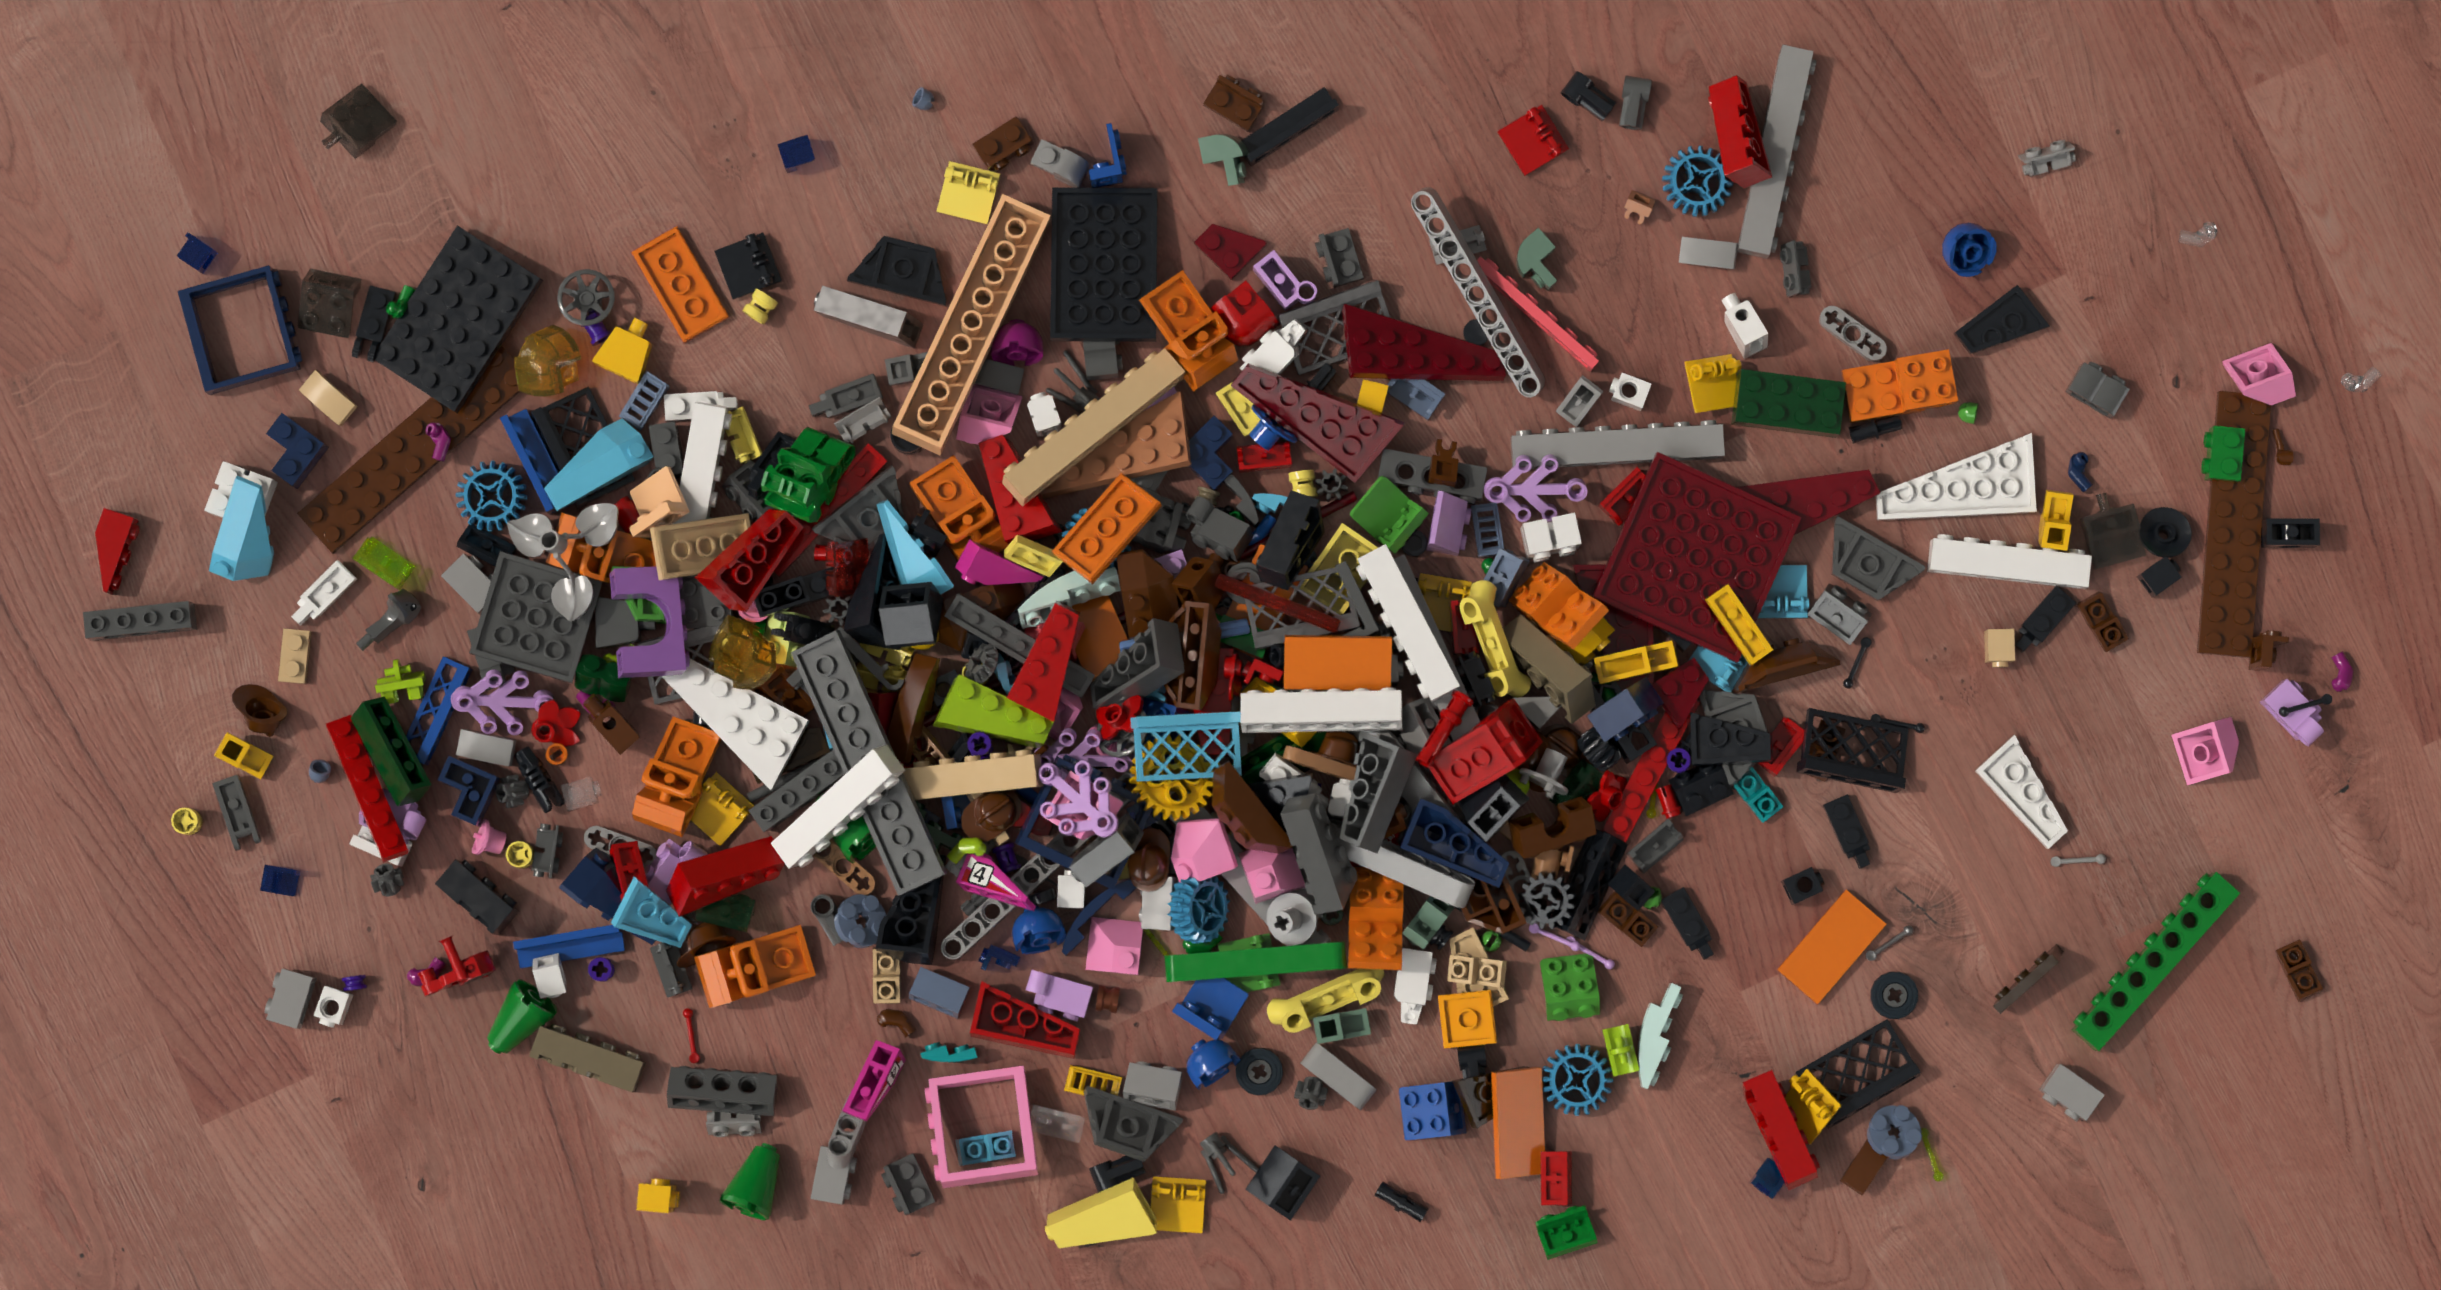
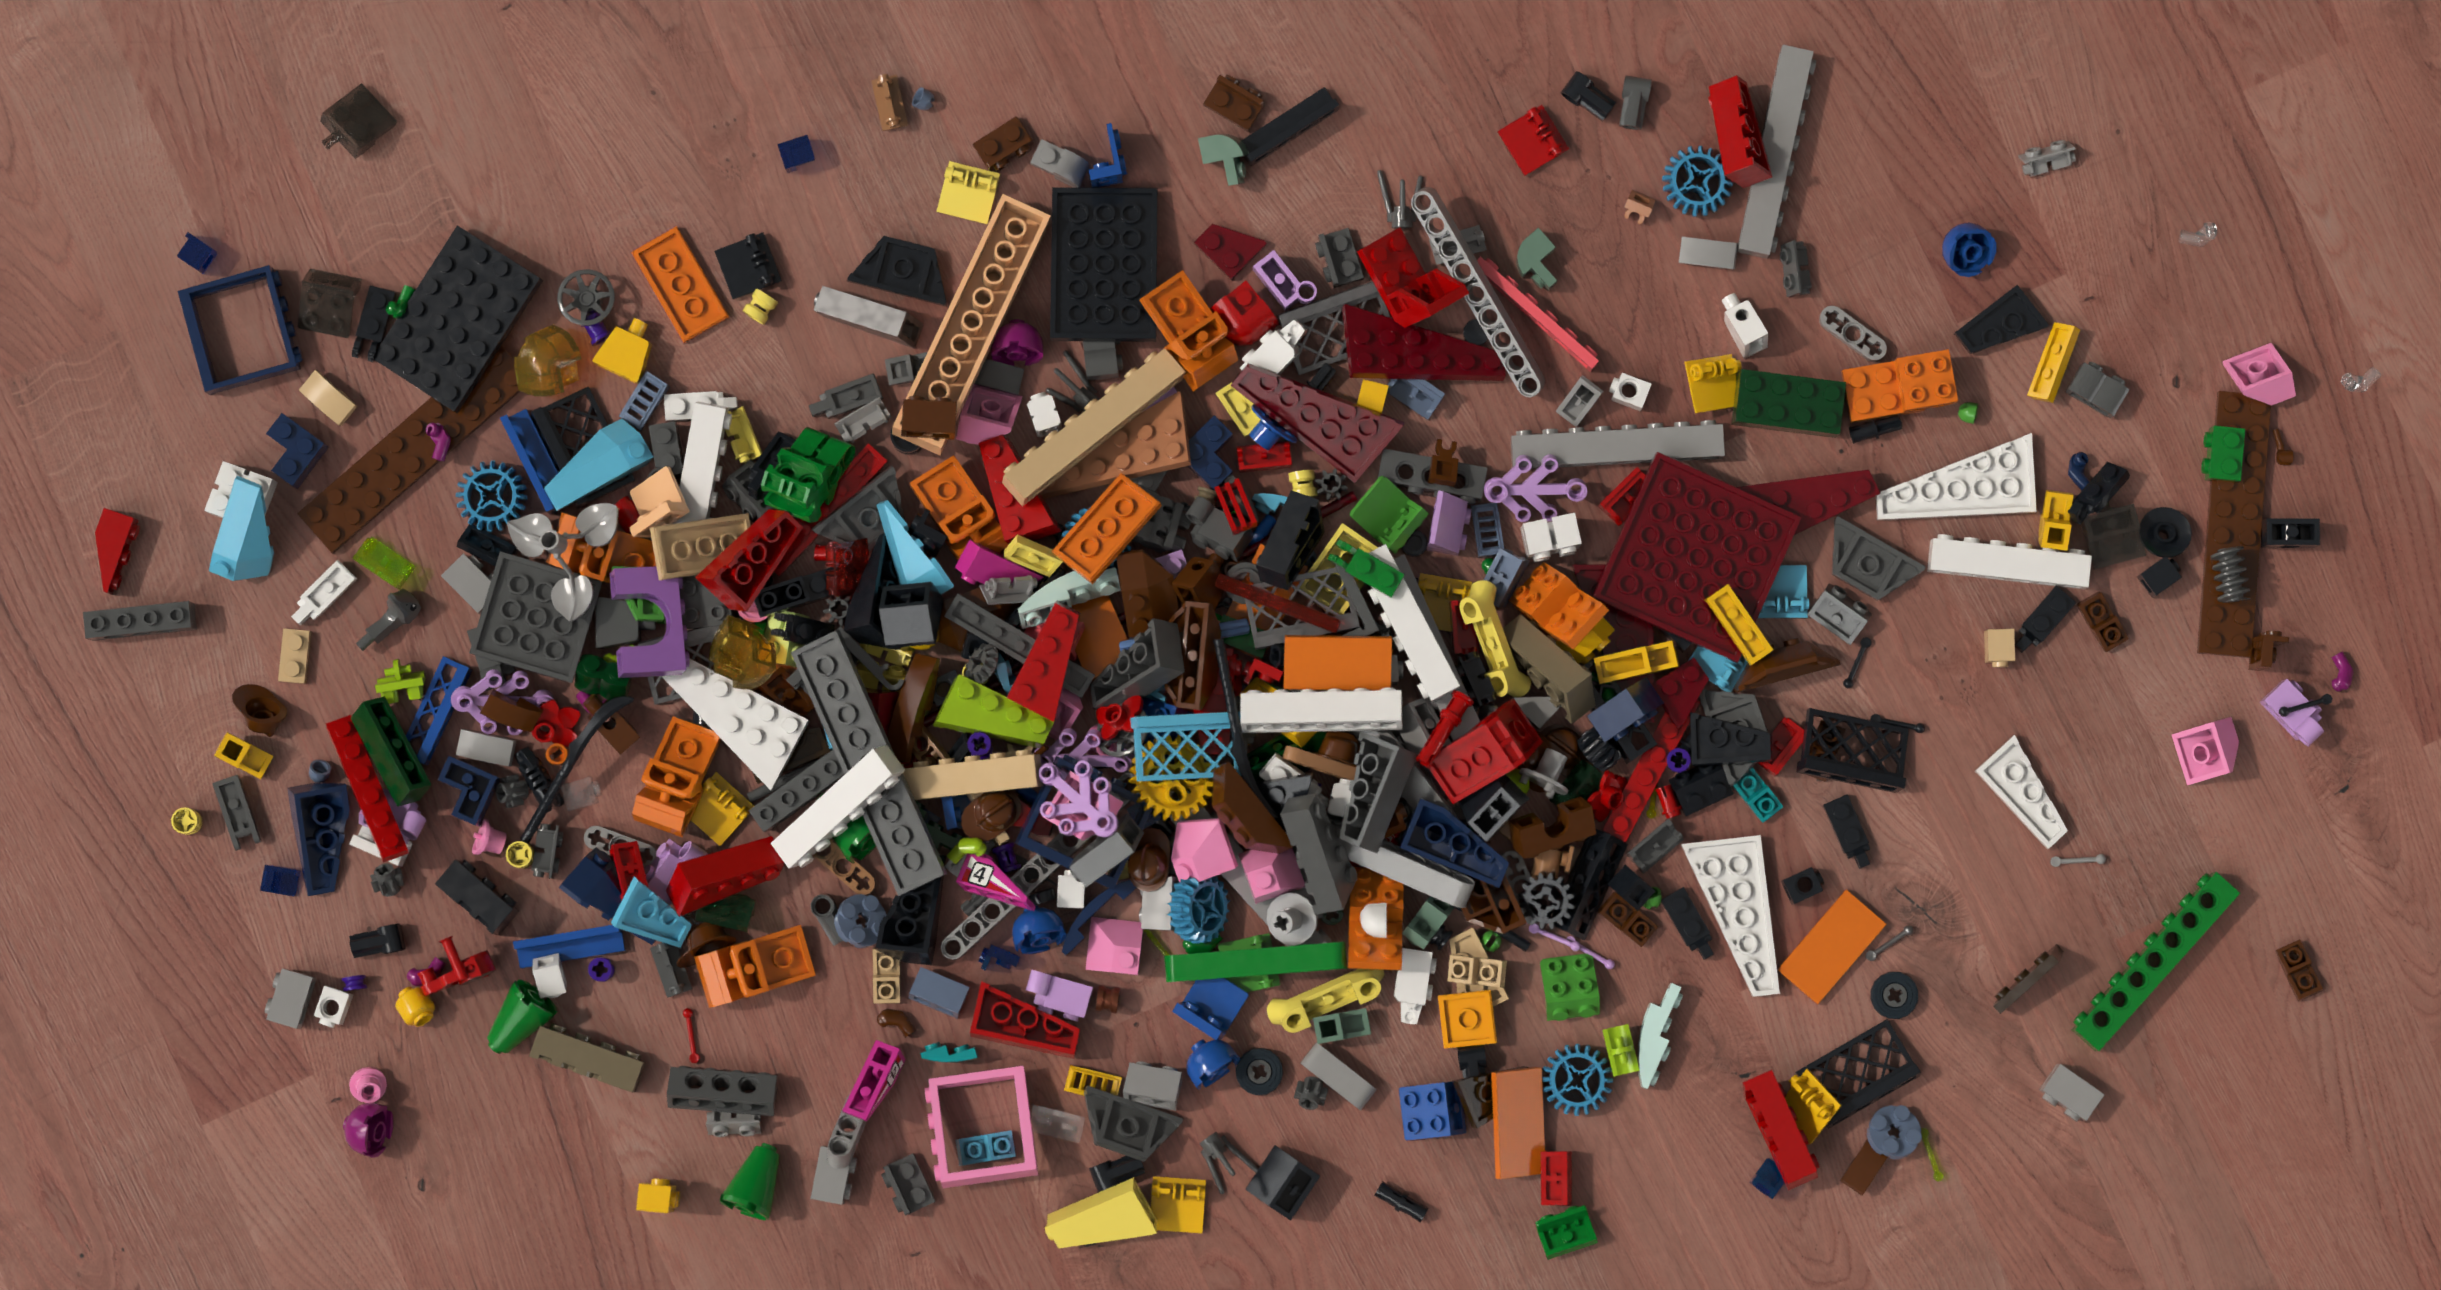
(319, 826): none -> dark blue wedge
(367, 1129): none -> magenta cylinder
(368, 1084): none -> bright pink piece
(383, 940): none -> black piece
(414, 1006): none -> yellow head
(518, 714): none -> reddish brown slope
(575, 749): none -> black piece
(889, 102): none -> medium nougat hinge
(928, 418): none -> reddish brown brick
(1002, 592): none -> light grey hinge
(1229, 488): none -> red tile
(1238, 747): none -> black piece
(1368, 569): none -> green hinge
(1374, 919): none -> white piece
(1402, 215): none -> dark grey plant
(1404, 284): none -> red bracket
(1736, 891): none -> white wing
(2053, 362): none -> yellow plate
(2098, 492): none -> black hinge
(2230, 575): none -> dark grey piece

